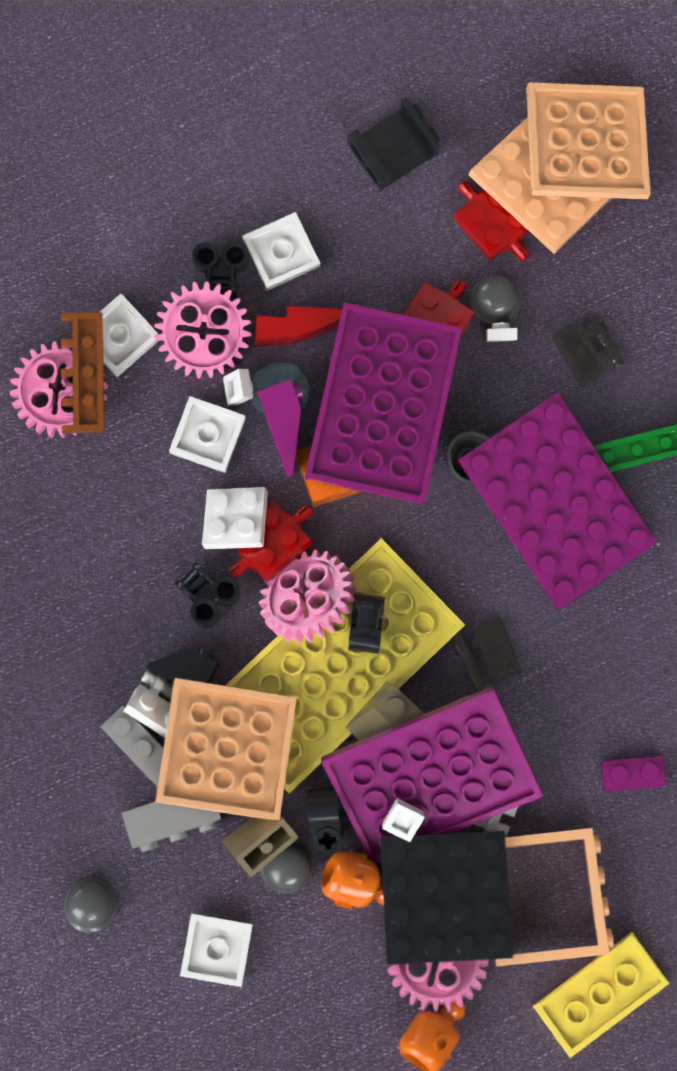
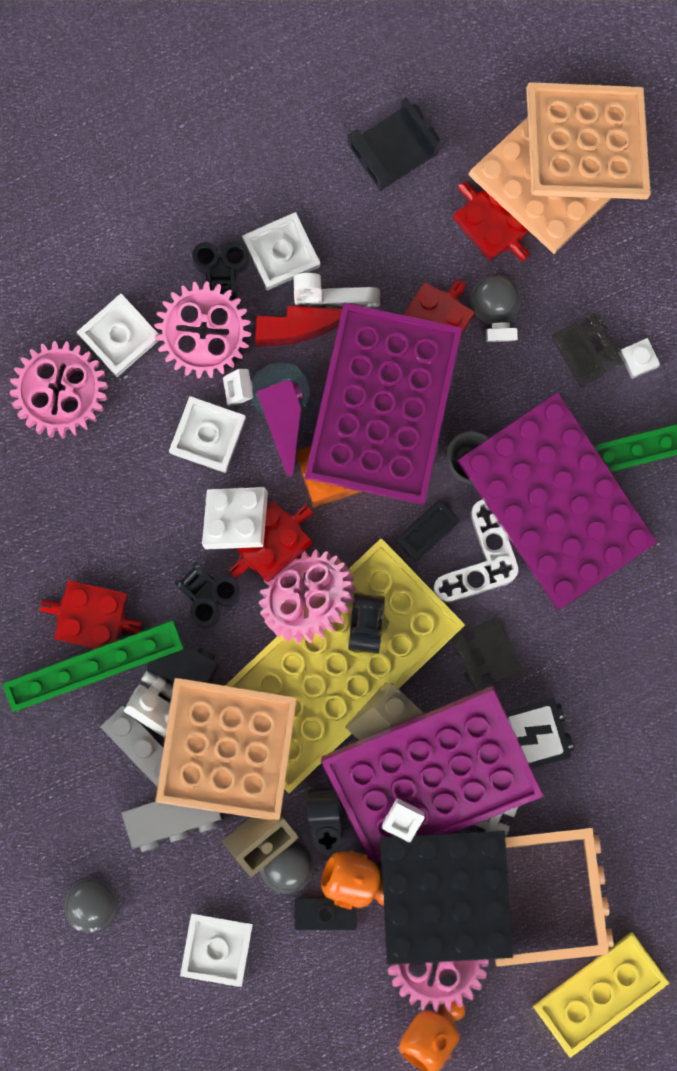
(86, 372): dark orange hinge -> none
(90, 615): none -> red plate
(93, 665): none -> green plate
(309, 294): none -> white beam
(323, 915): none -> black plate
(427, 530): none -> black plate
(492, 557): none -> white beam
(541, 732): none -> panel
(633, 773): magenta plate -> none
(639, 358): none -> white plate

